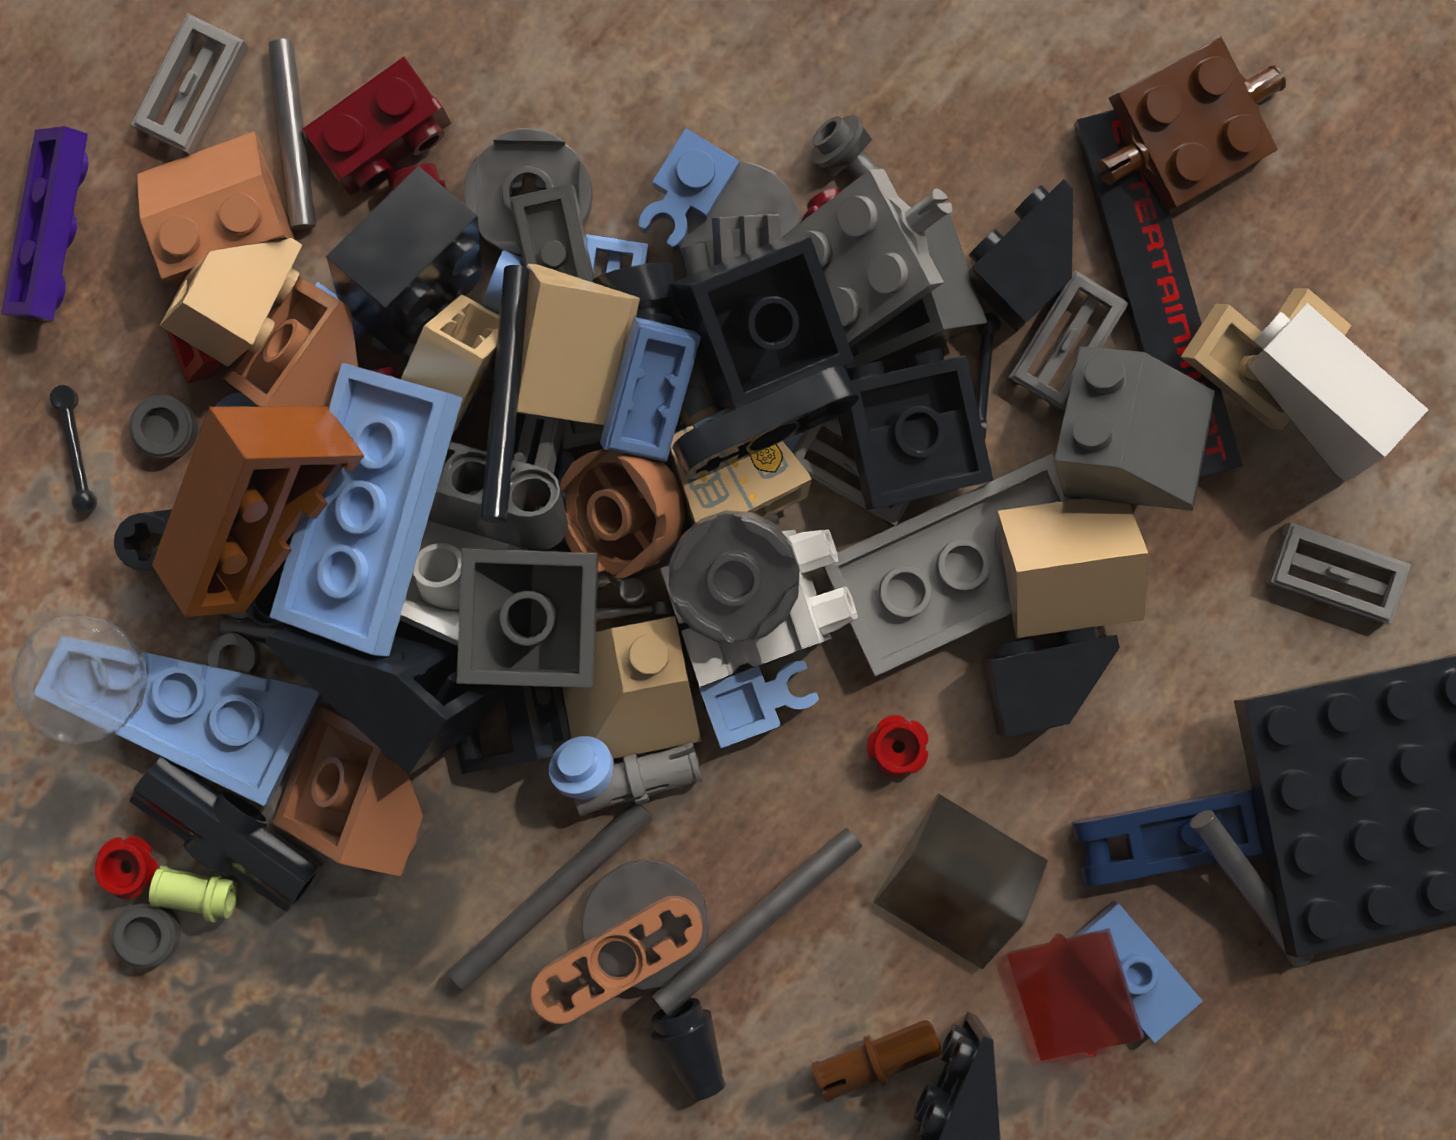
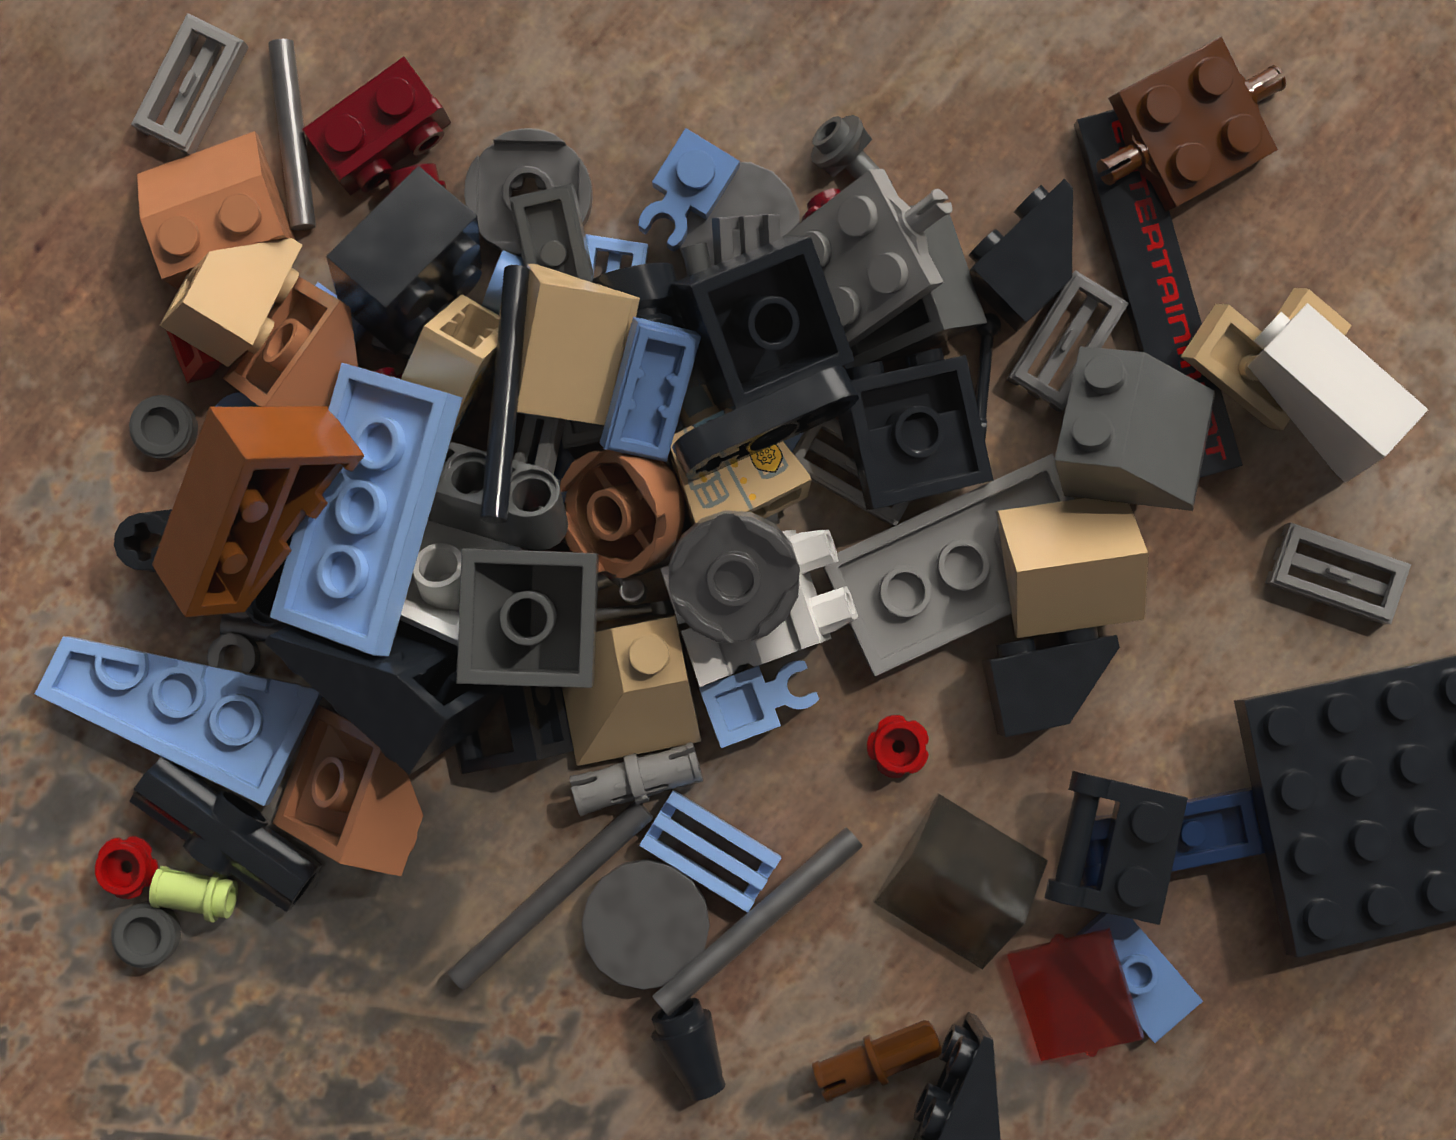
(45, 224): dark purple plate -> none
(66, 400): black hinge -> none
(79, 679): clear tile -> none
(581, 768): light blue plate -> none
(583, 997): nougat beam -> none
(756, 879): none -> light blue tile
(1136, 851): none -> black plate
(1242, 876): flat silver bar -> none

